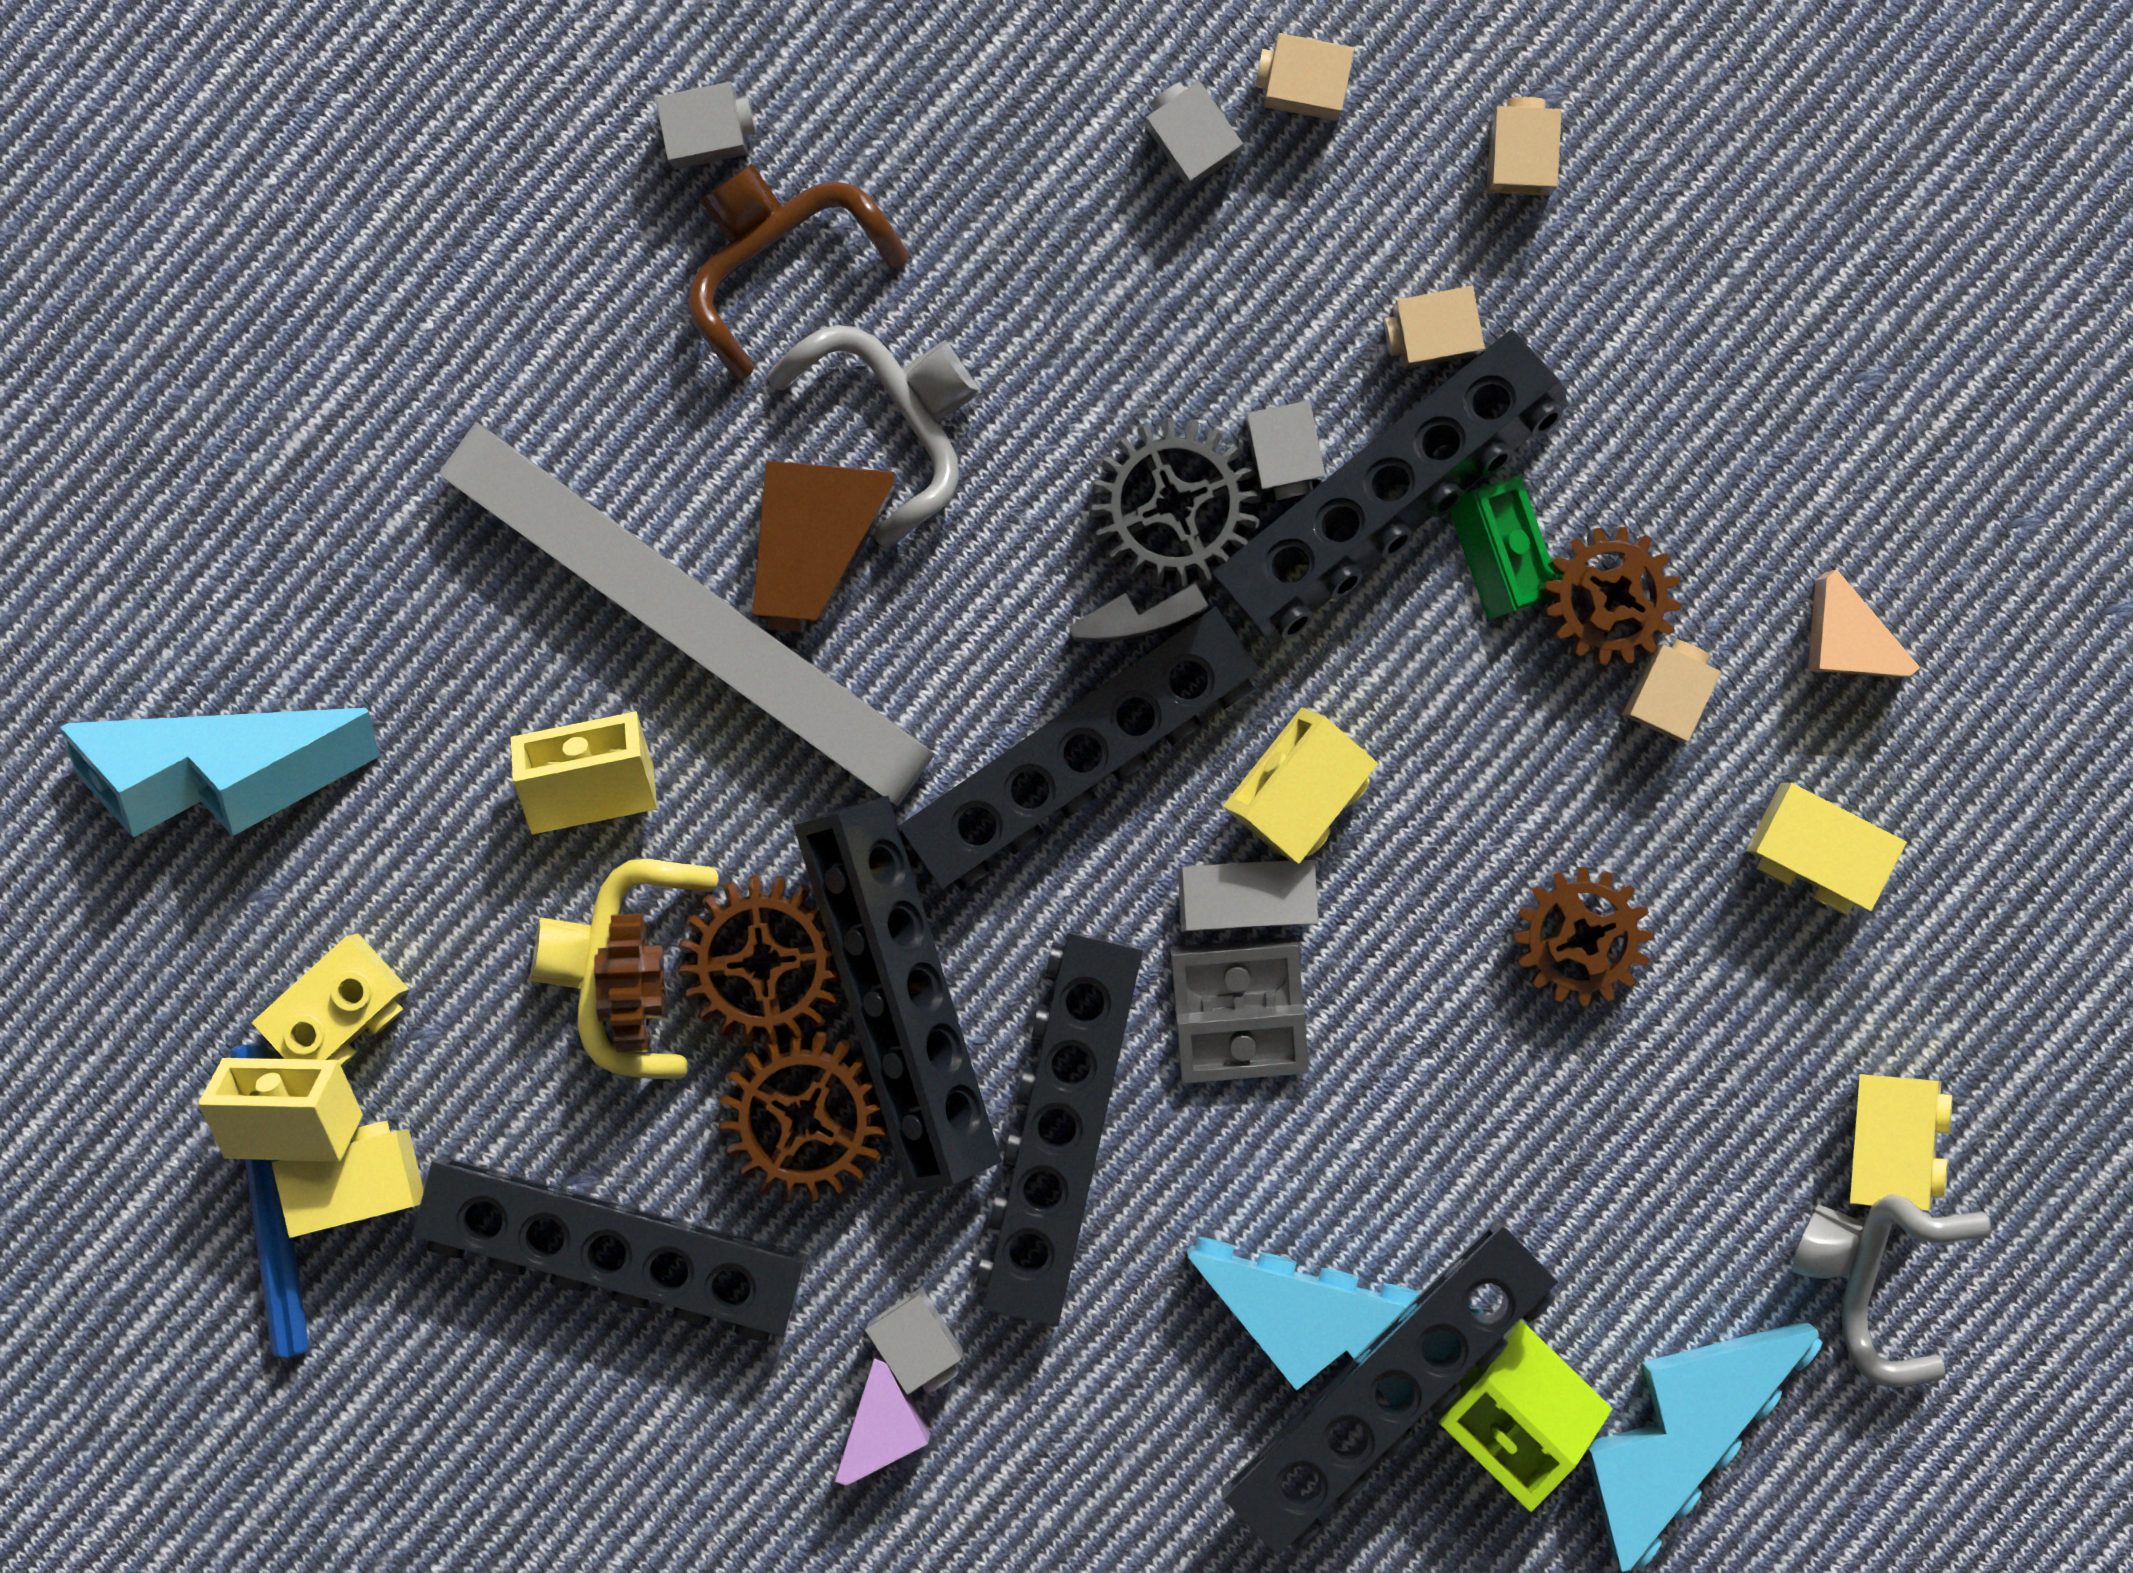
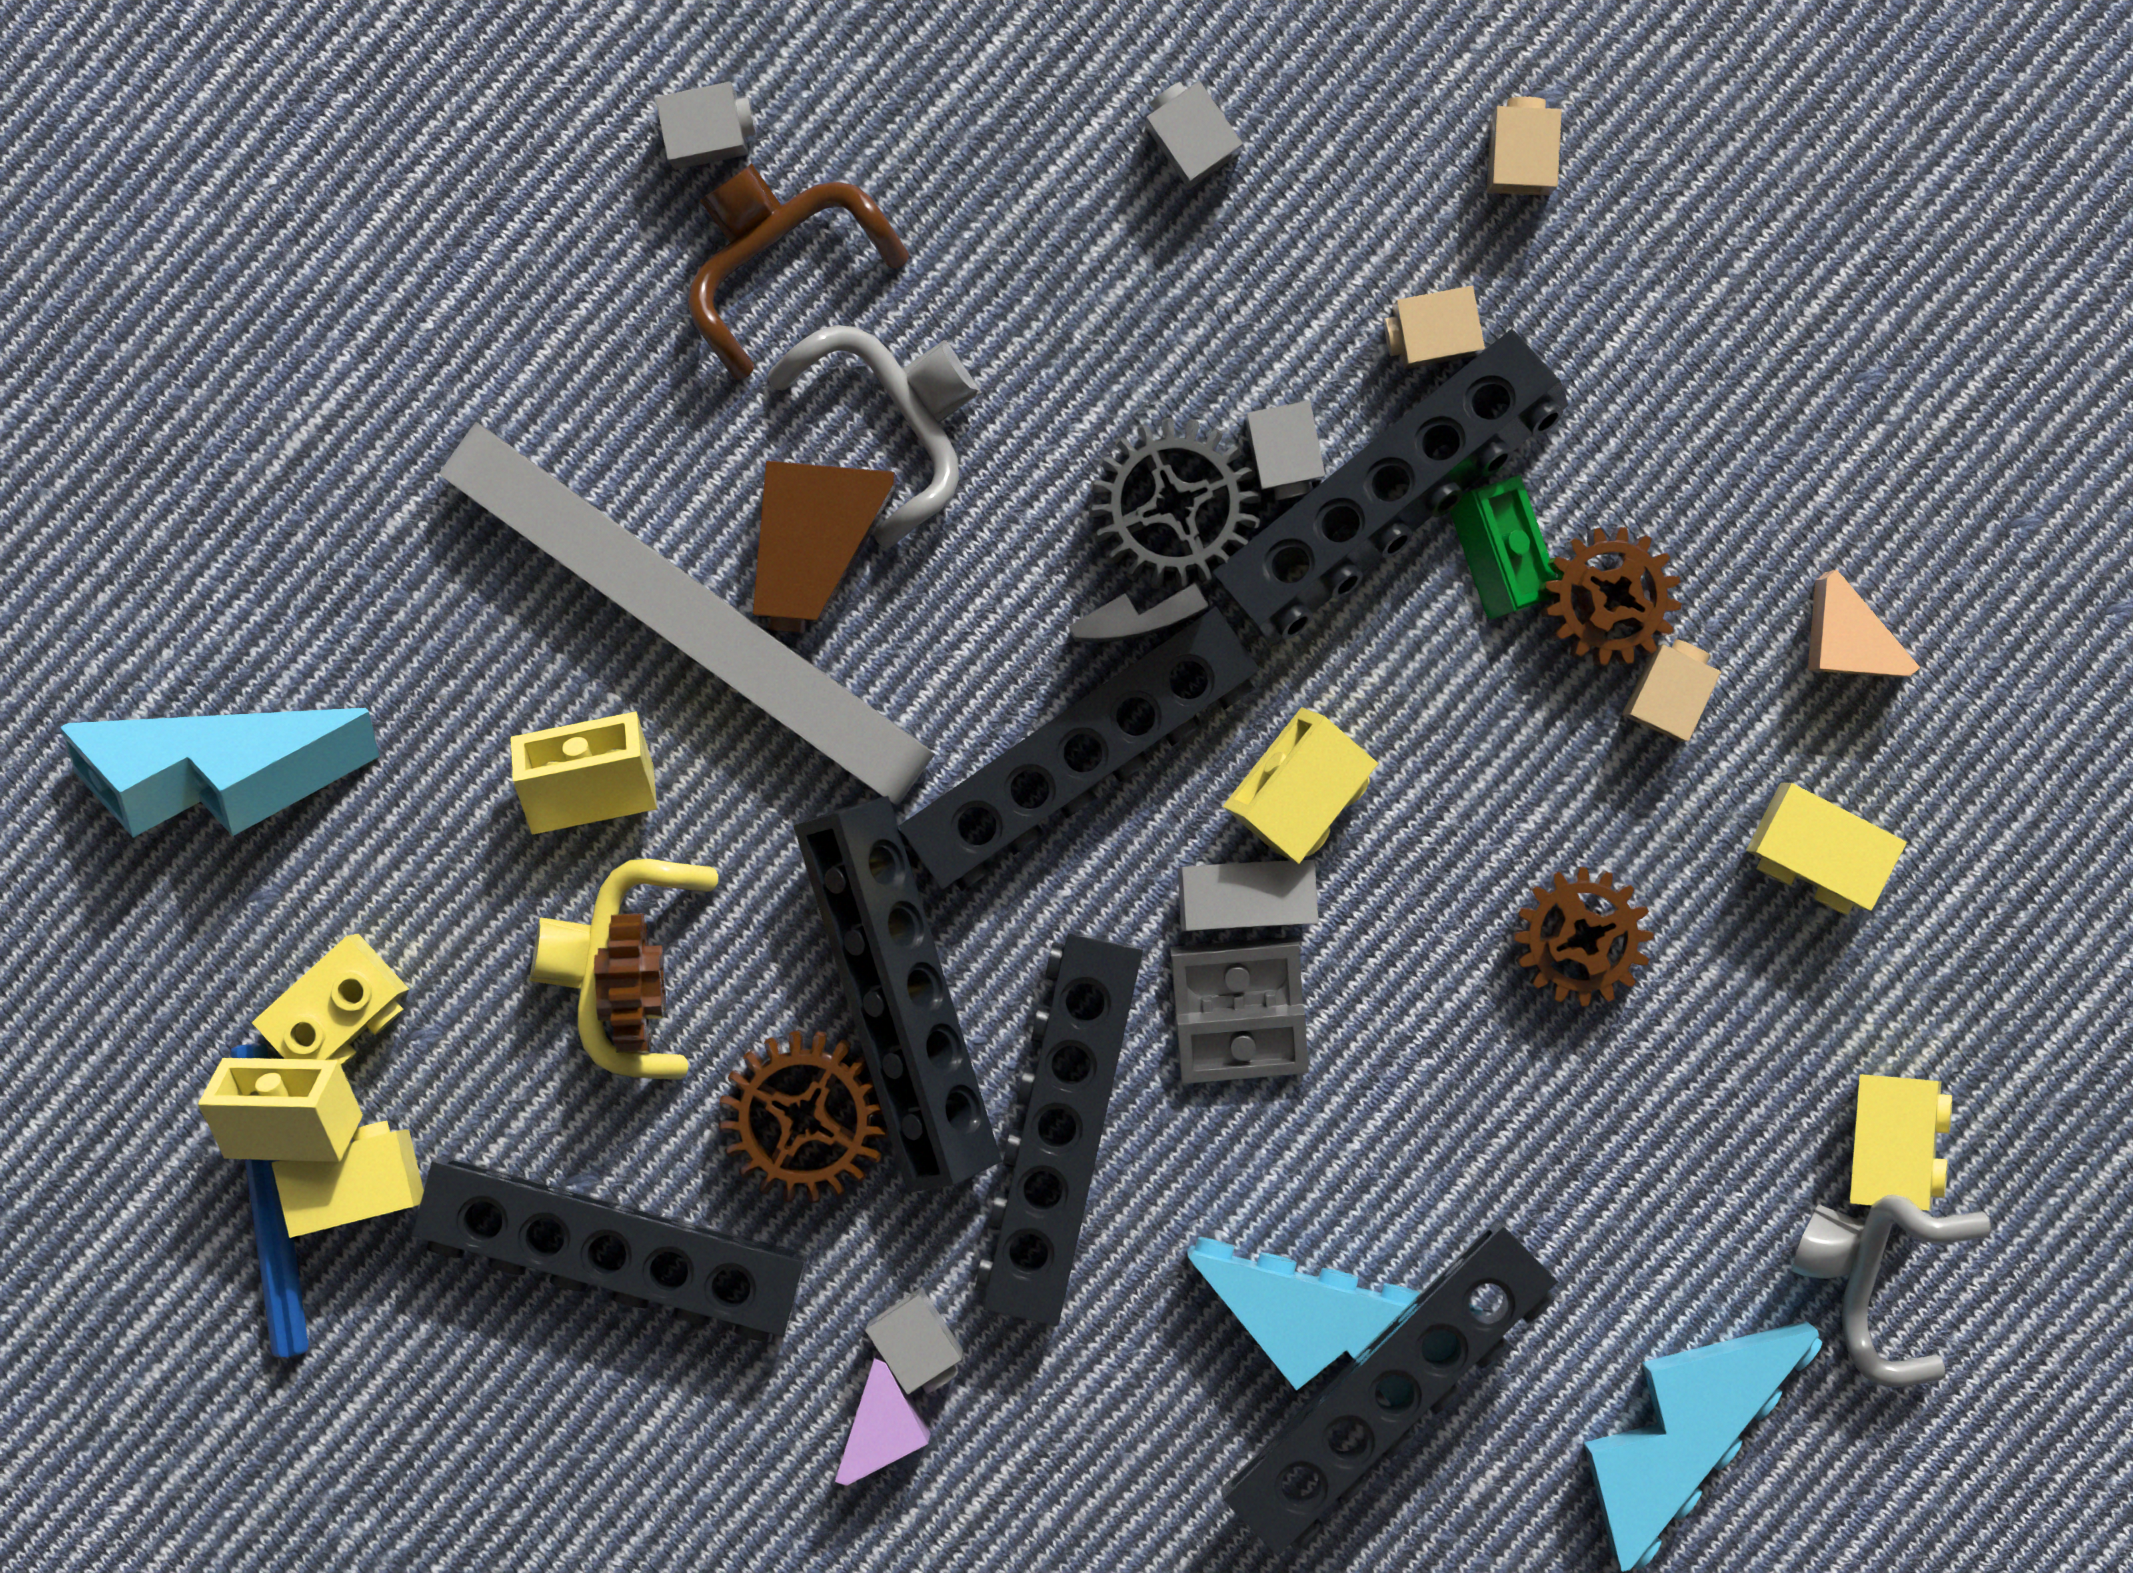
(710, 967): reddish brown gear -> none
(1305, 76): tan brick -> none
(1525, 1416): lime slope -> none

